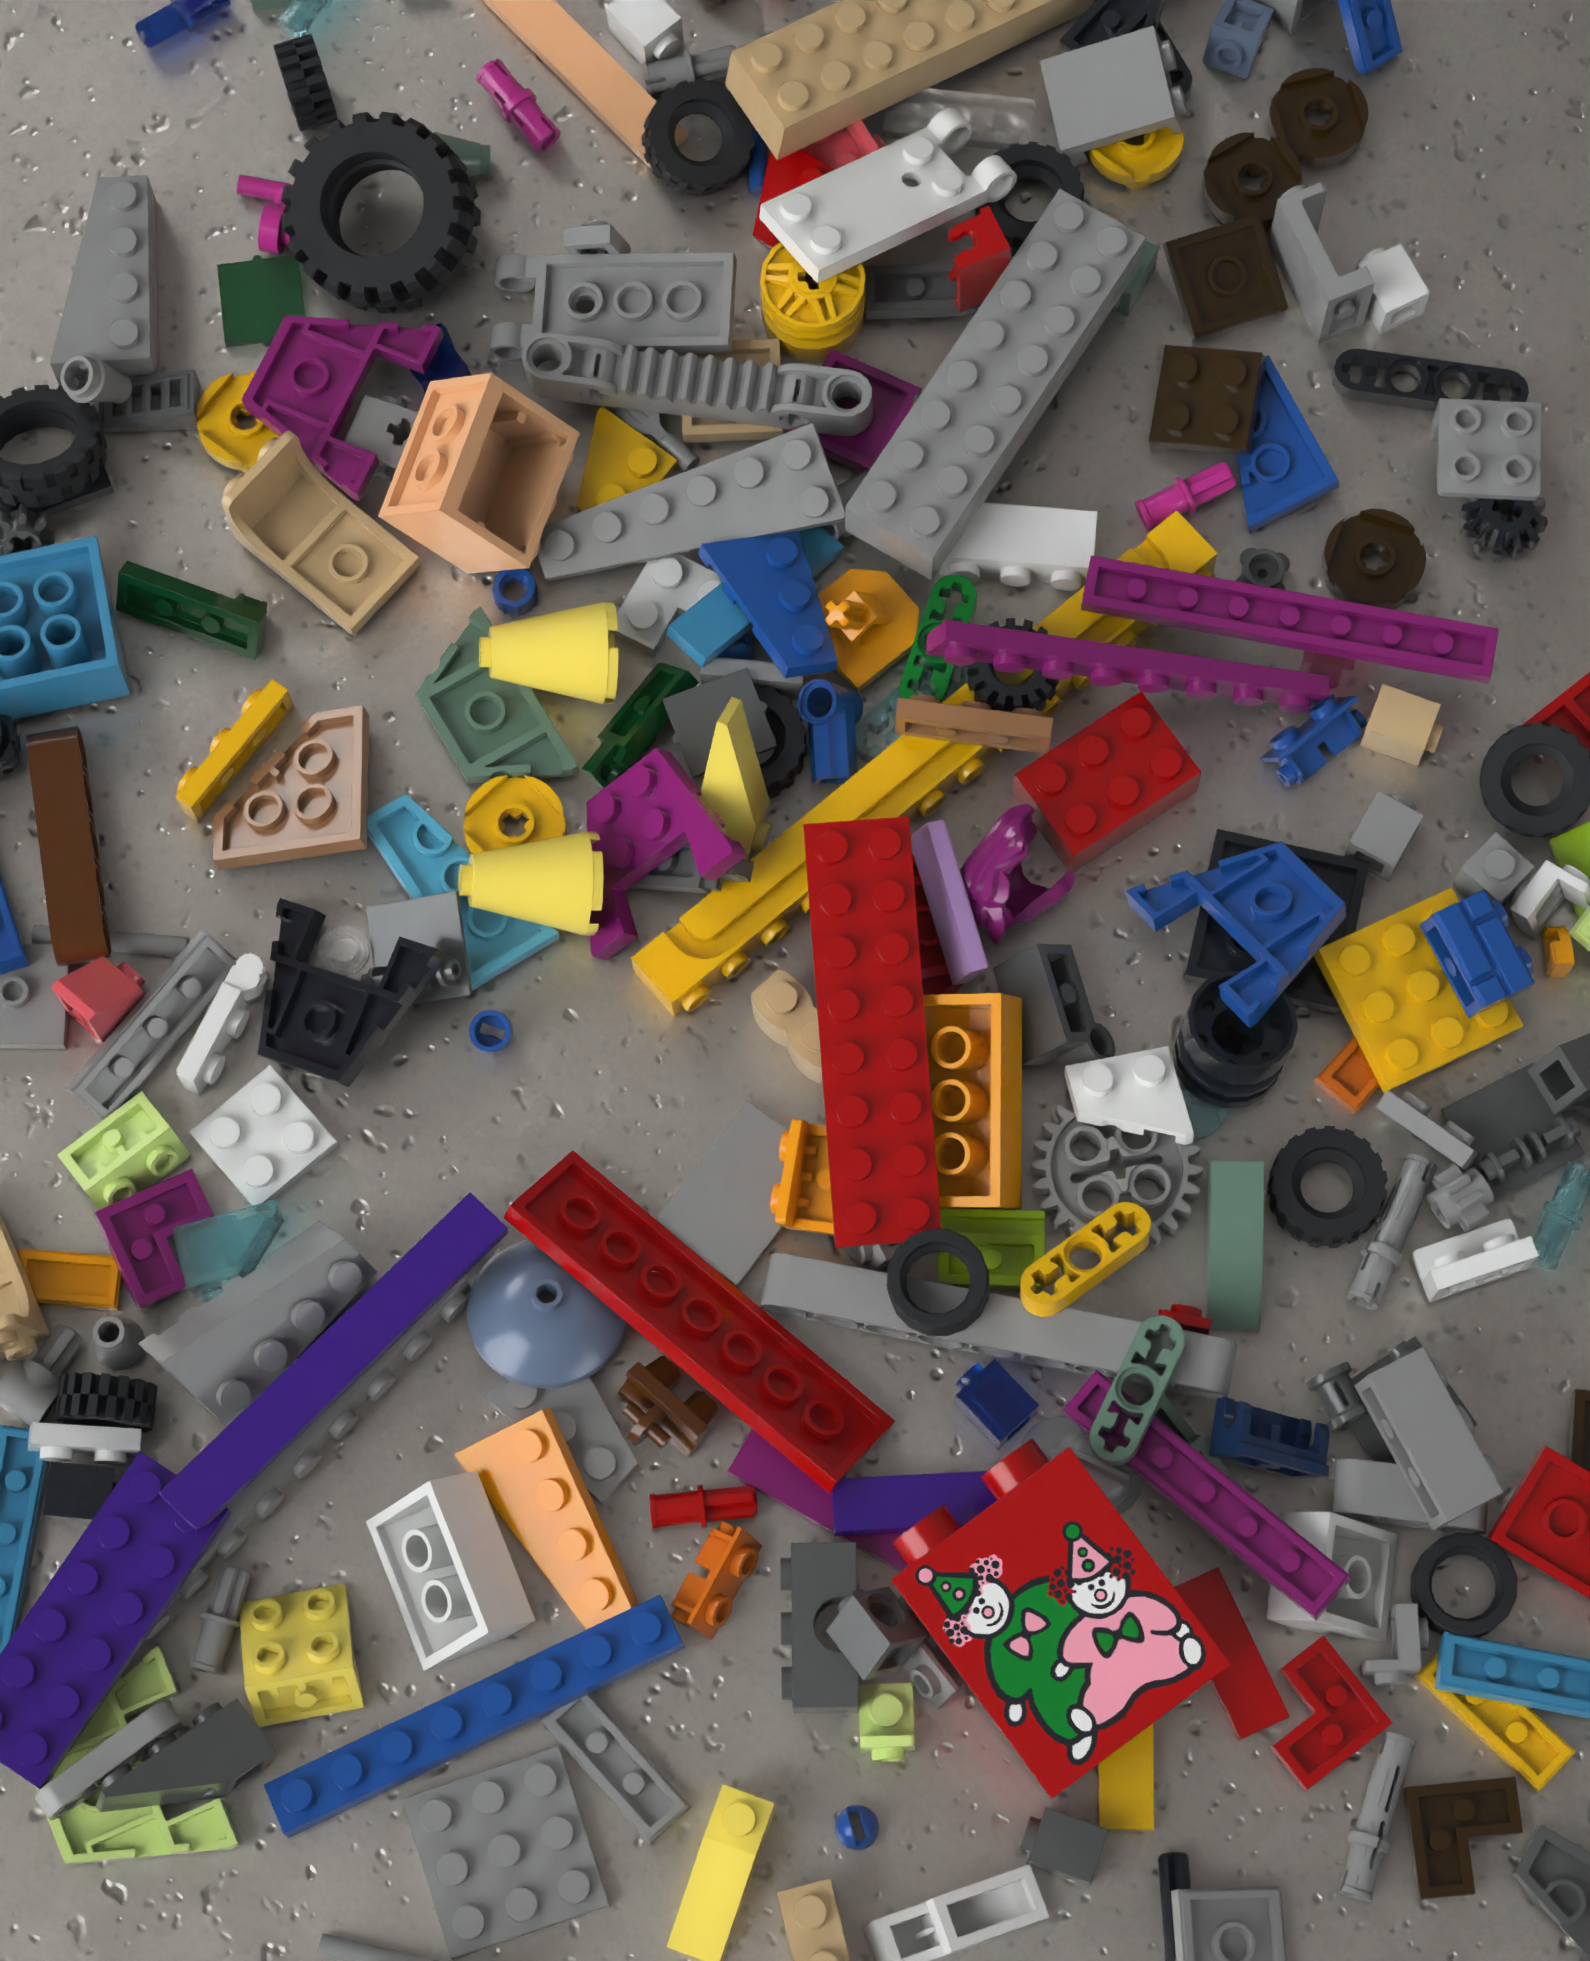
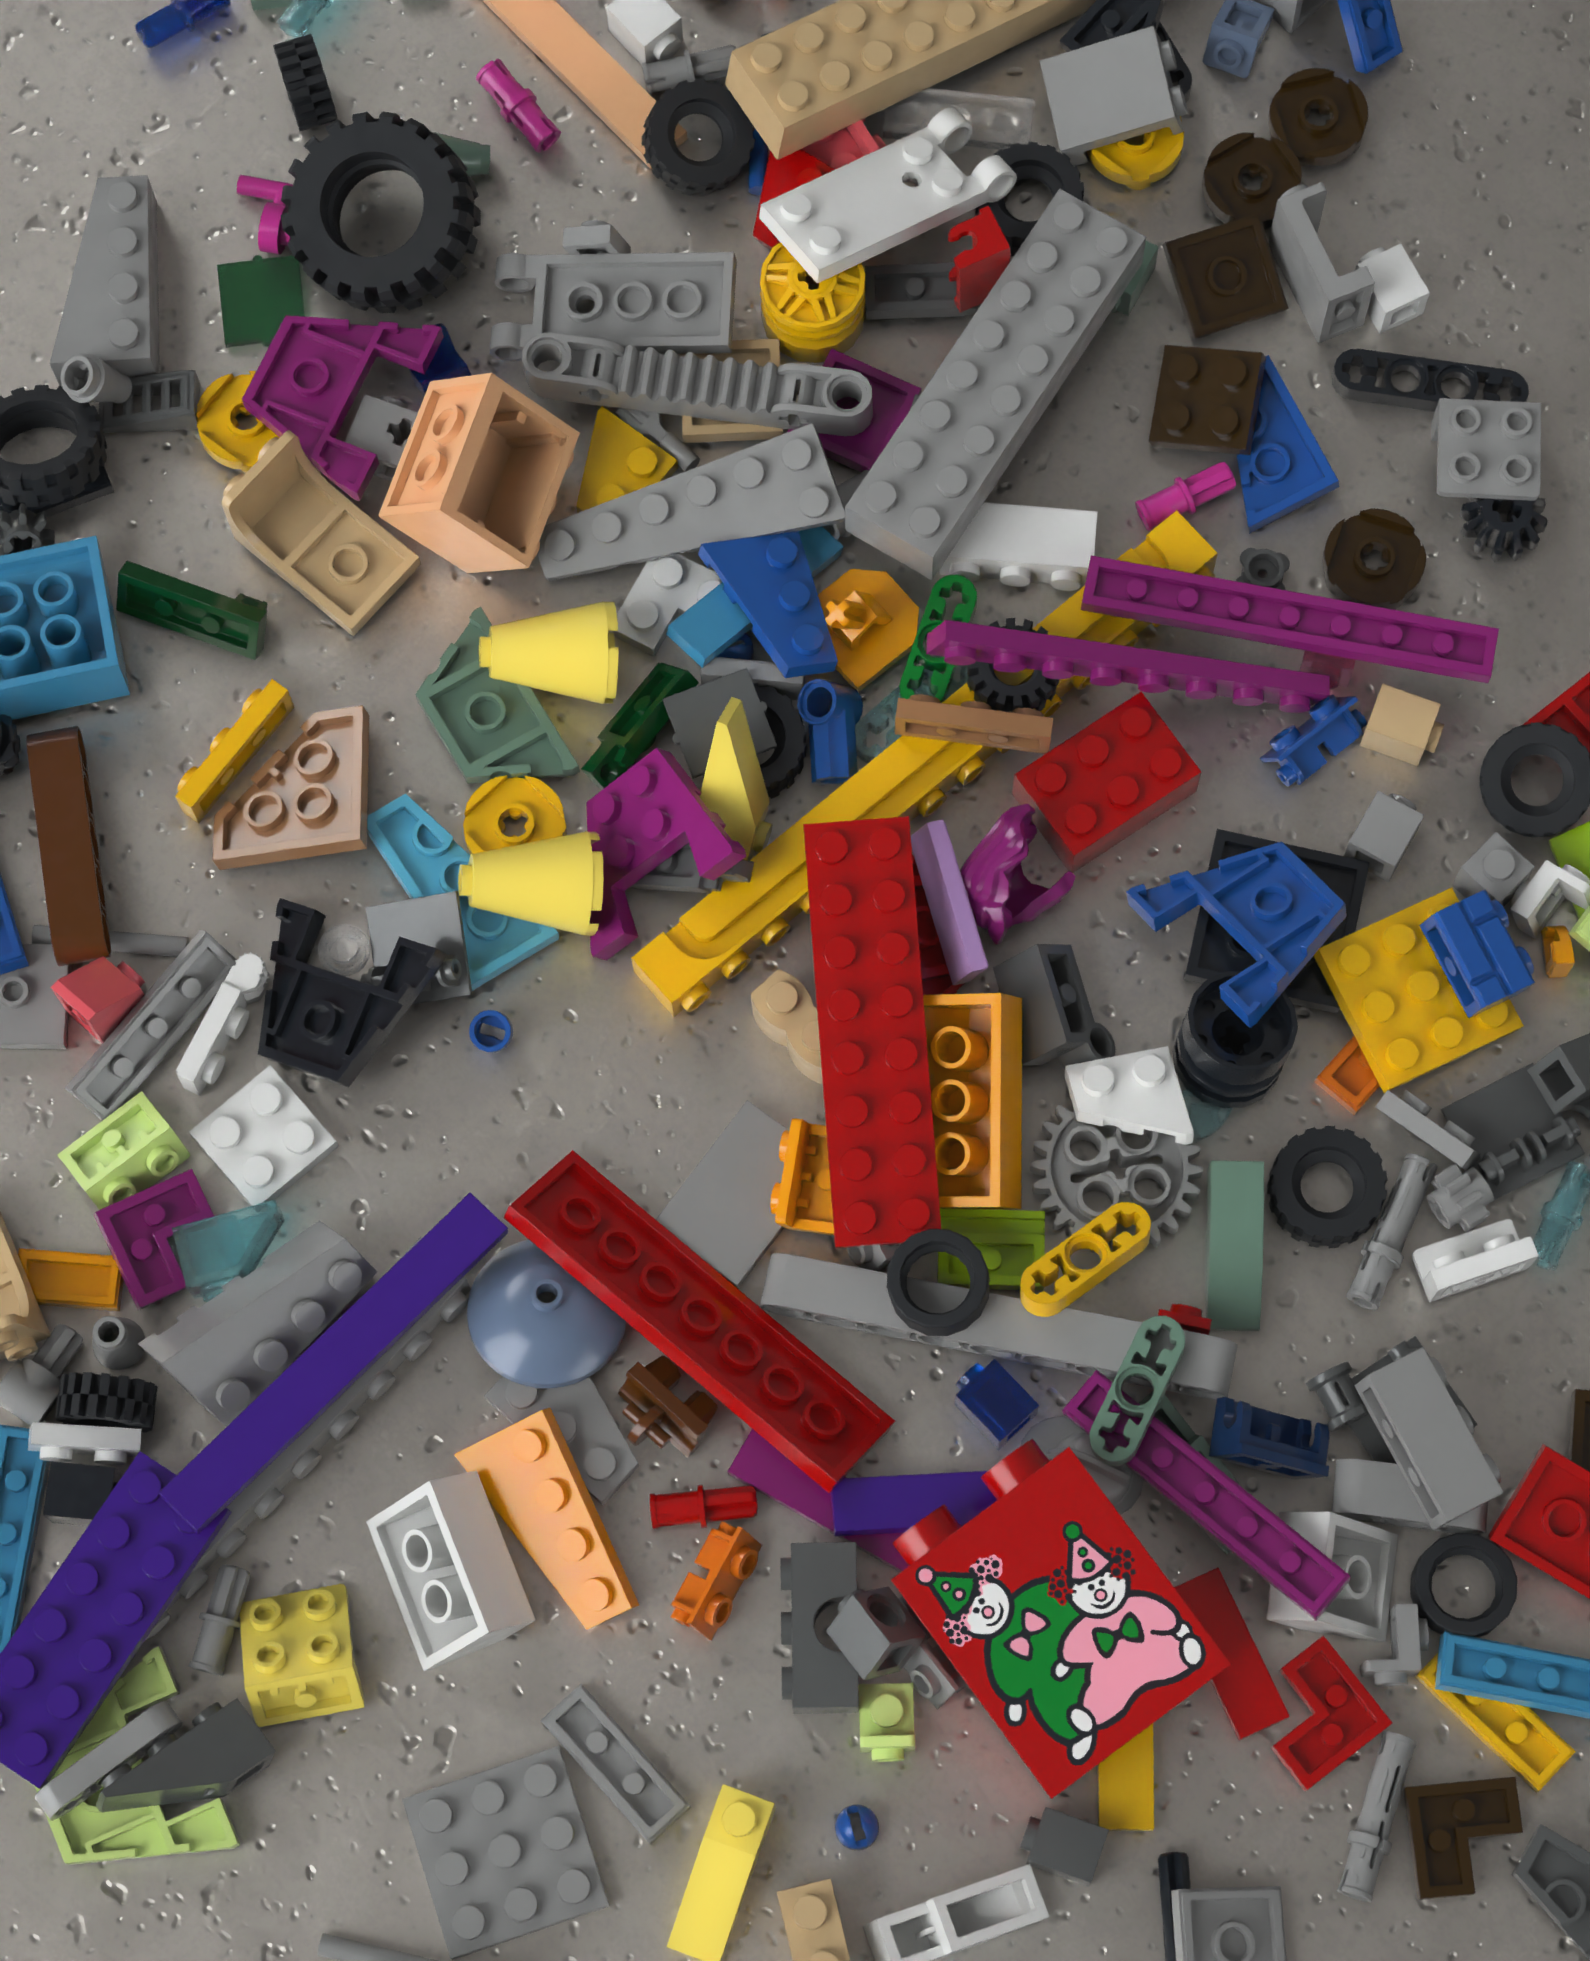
(473, 1716): blue plate -> none
(522, 605): blue axle -> none

